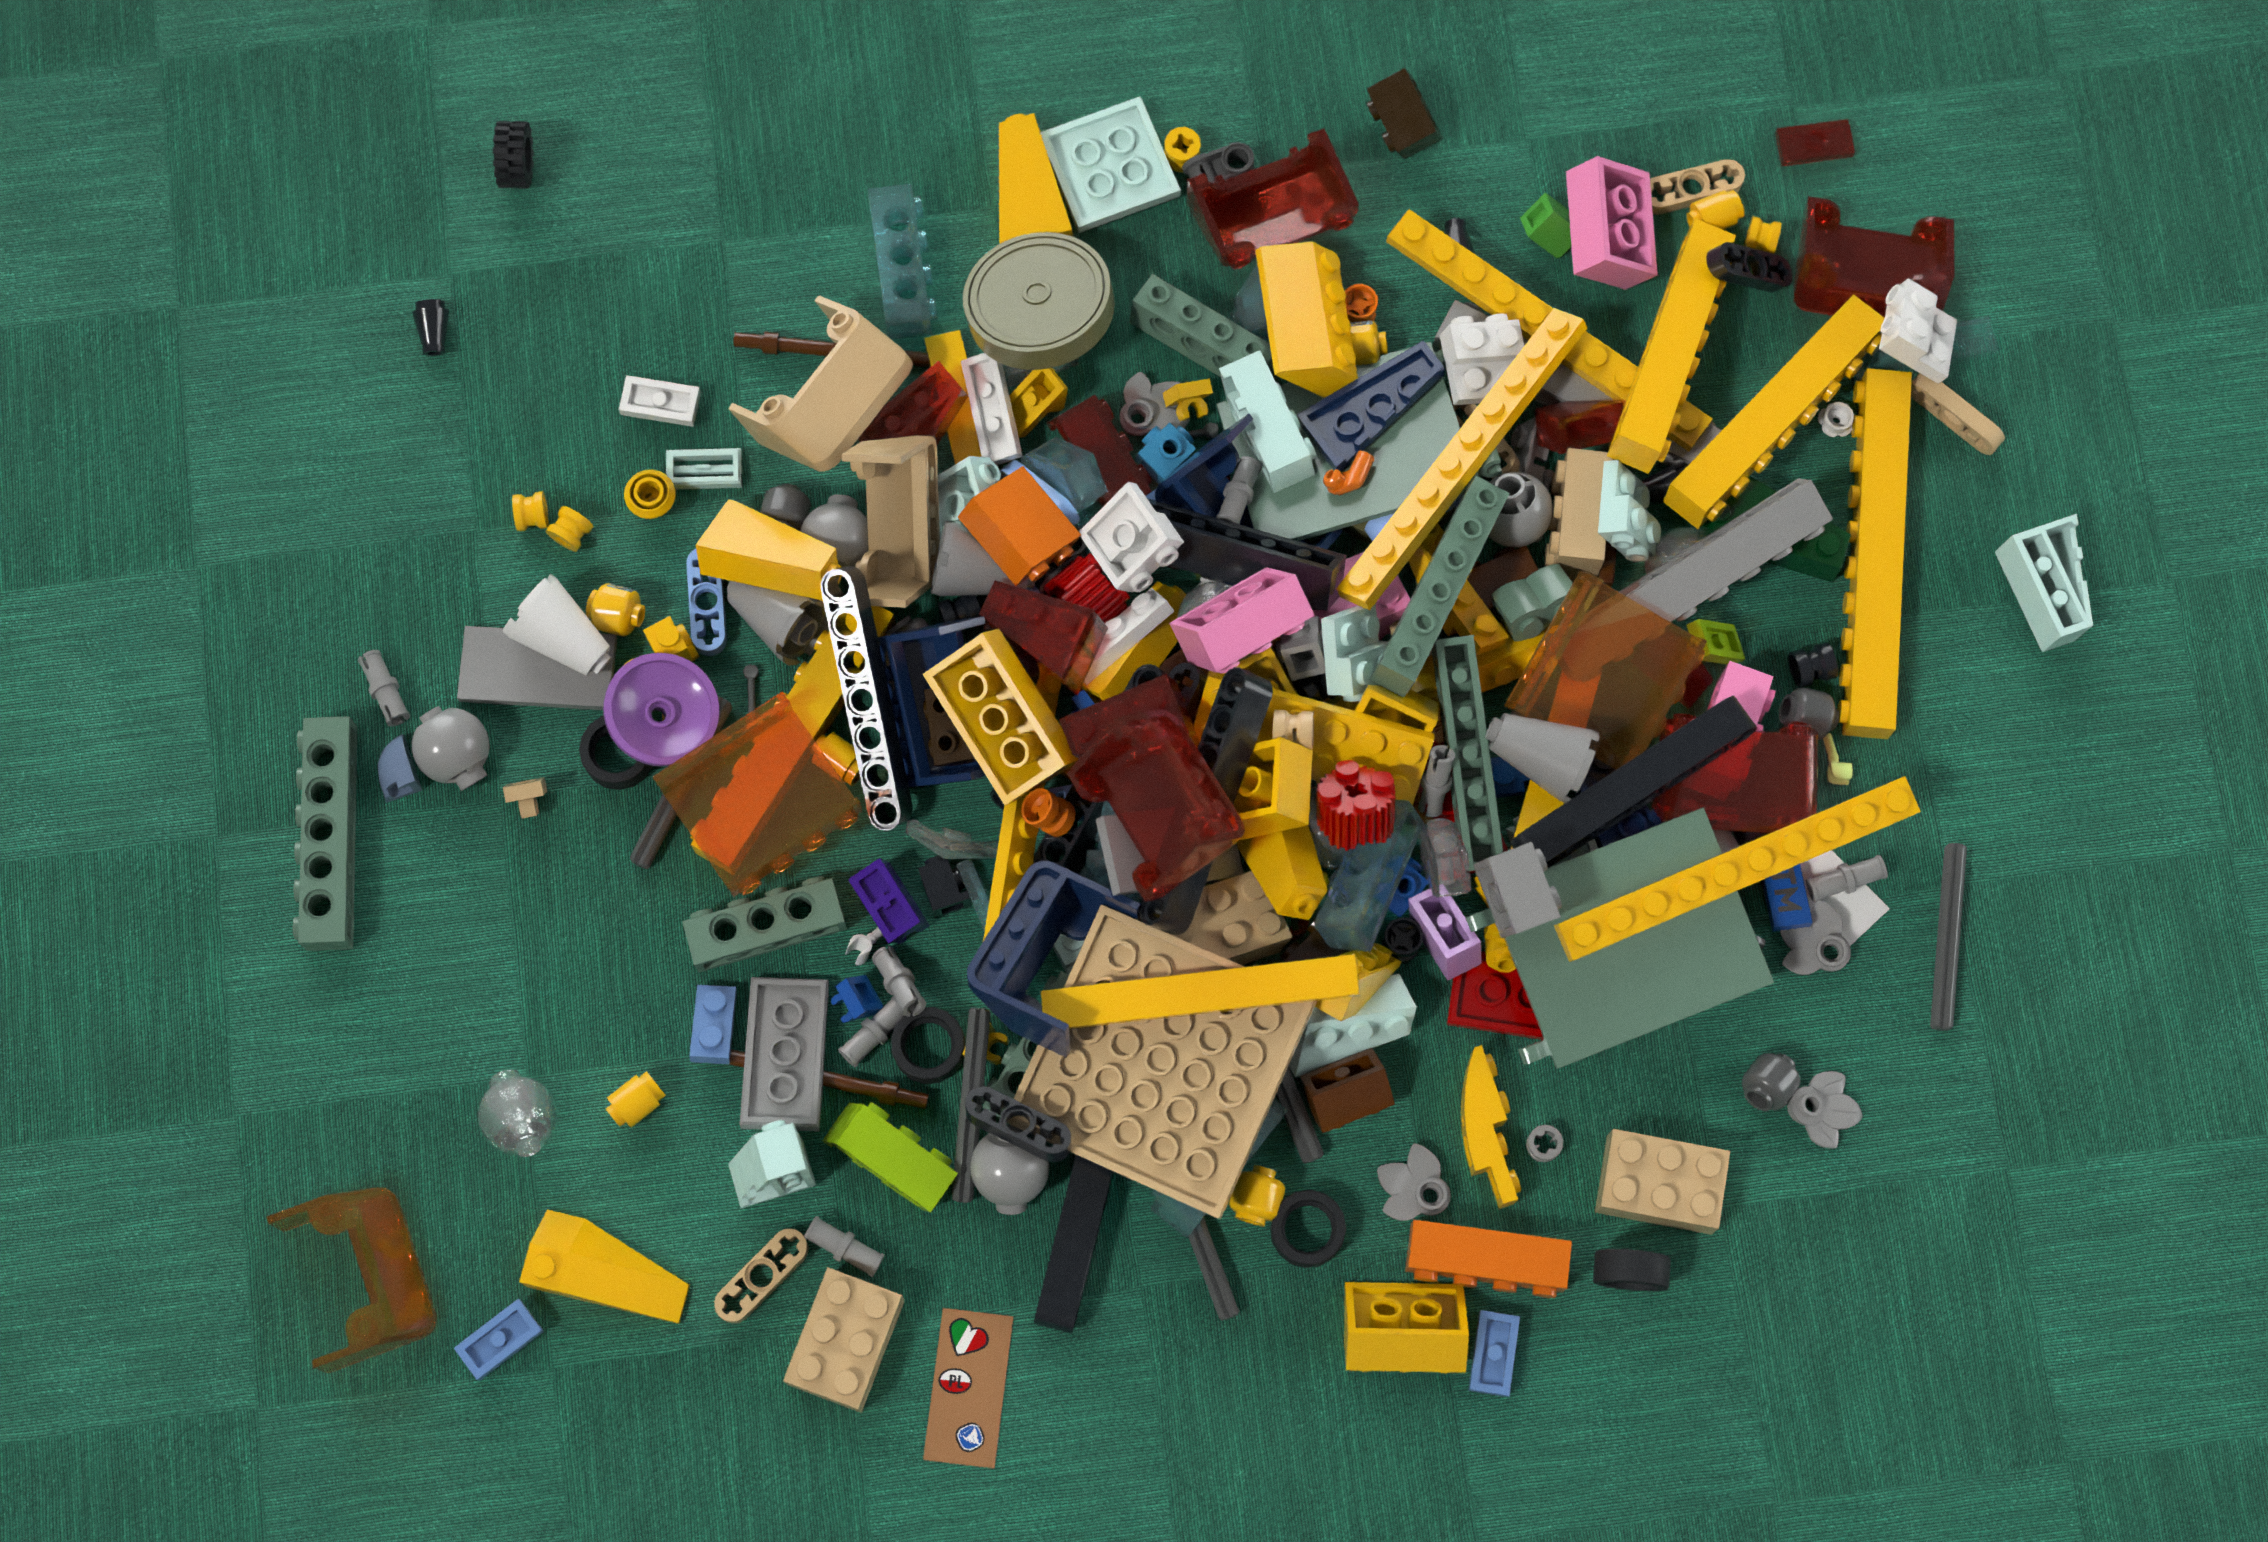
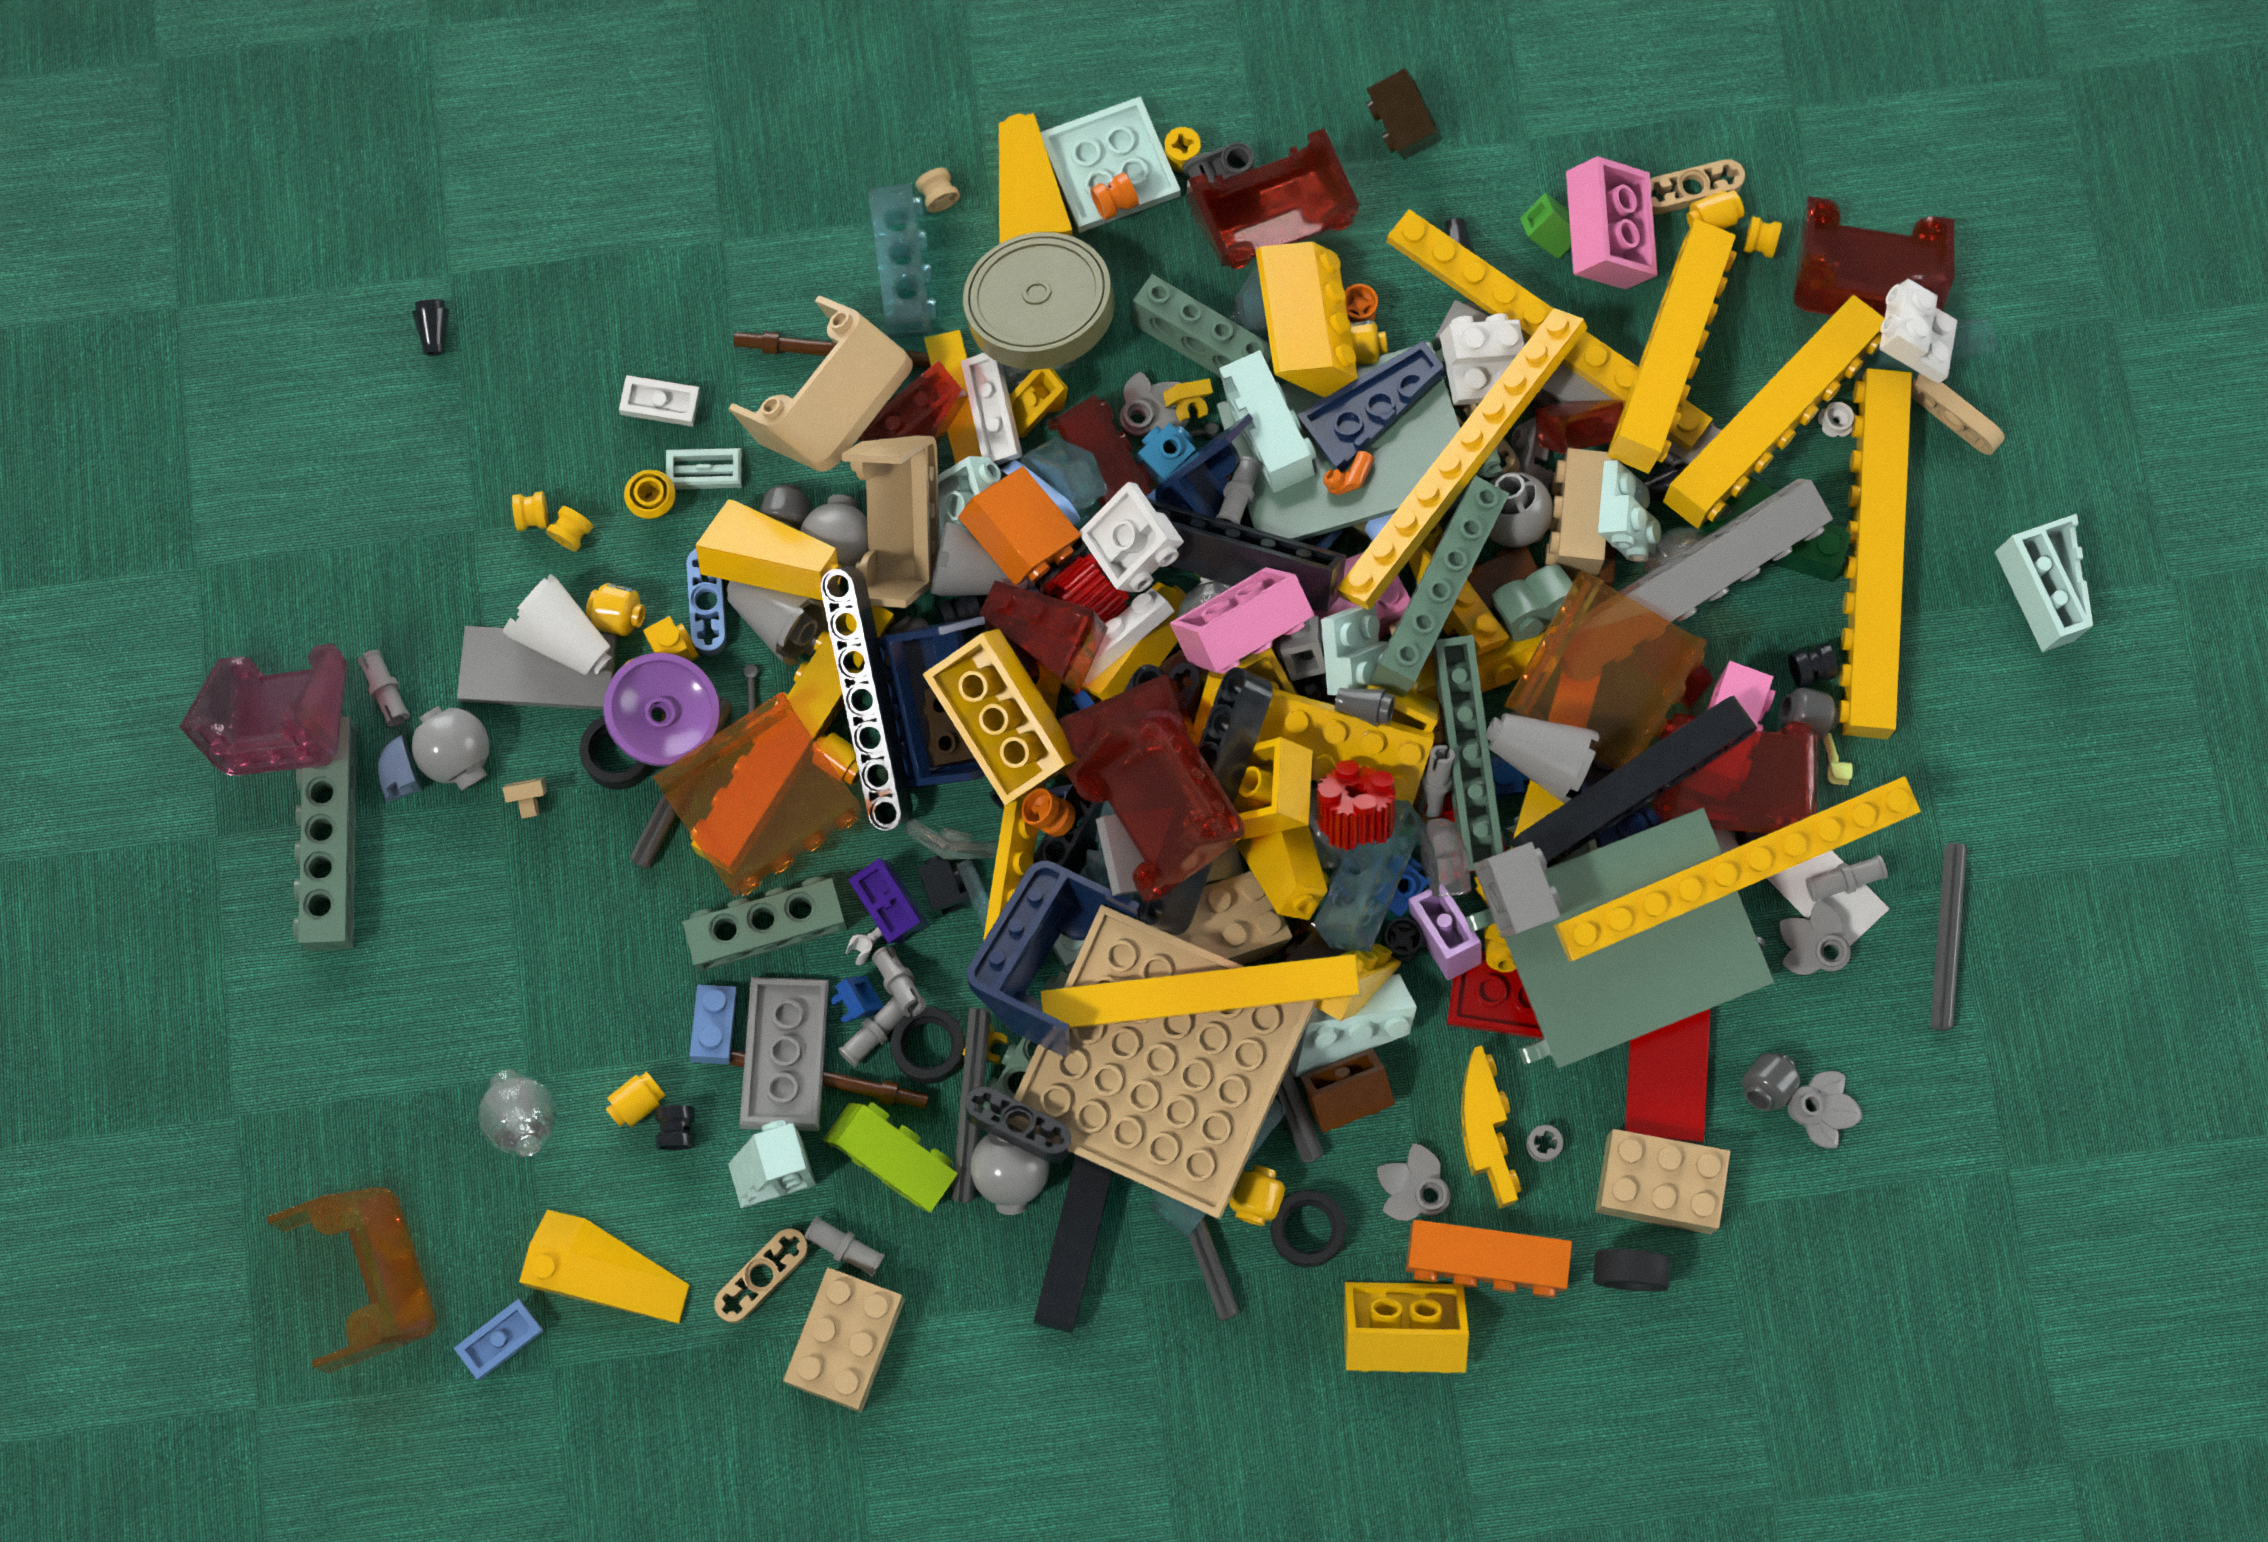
(269, 721): none -> clear pink windscreen
(513, 154): black tyre -> none
(675, 1127): none -> black wheel
(937, 190): none -> tan wheel
(968, 1388): medium nougat sticker -> none
(1117, 195): none -> orange wheel
(1286, 723): tan wheel -> none
(1368, 705): none -> dark grey cone
(1494, 1353): medium blue plate -> none
(1669, 1080): none -> red tile
(1721, 256): black beam -> none
(1721, 638): lime plate -> none
(1787, 900): blue tile -> none
(1814, 142): clear red plate -> none

